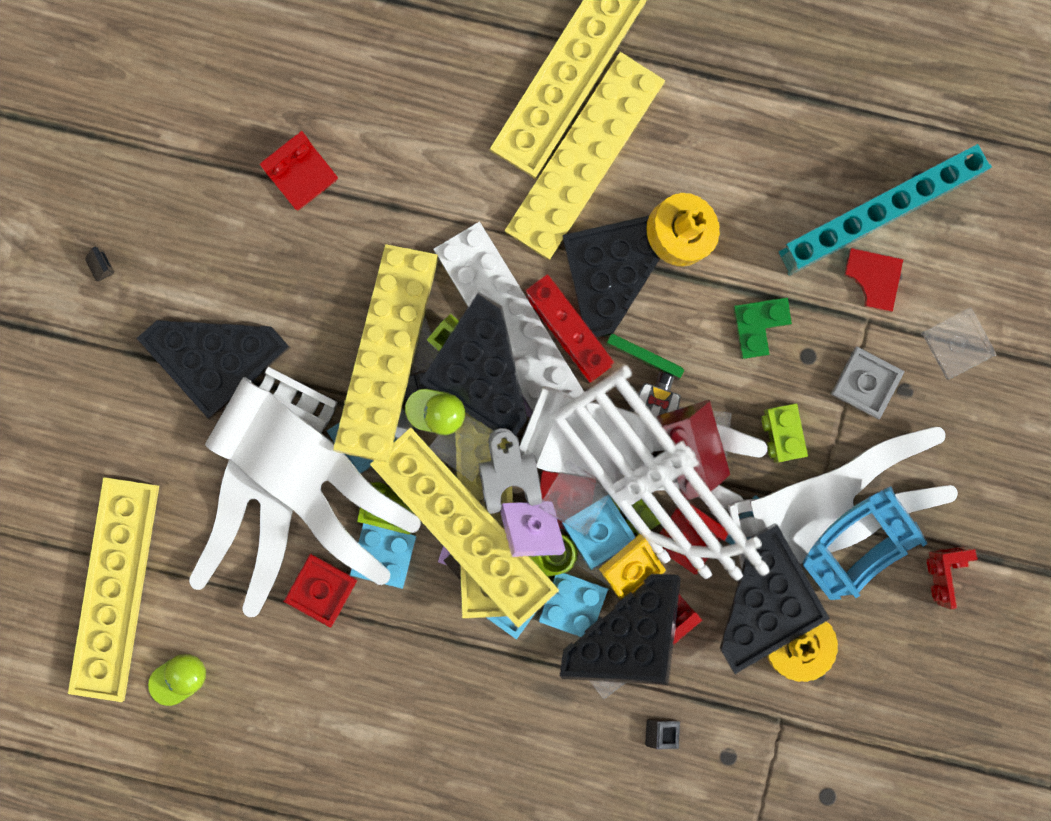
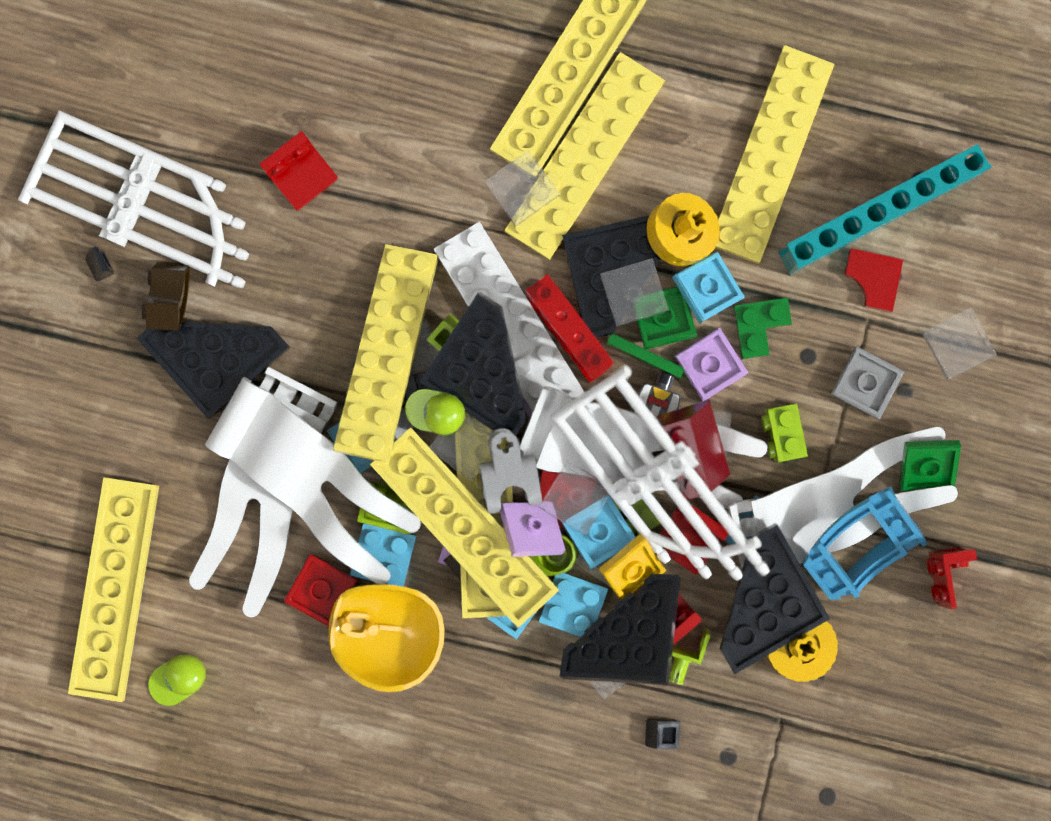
(131, 198): none -> white piece
(167, 296): none -> dark brown brick
(386, 636): none -> yellow piece
(522, 188): none -> clear plate
(634, 292): none -> clear plate
(668, 326): none -> green plate
(683, 657): none -> lime bracket
(708, 287): none -> medium azure plate
(711, 364): none -> lavender tile
(772, 153): none -> light yellow plate
(929, 464): none -> green plate

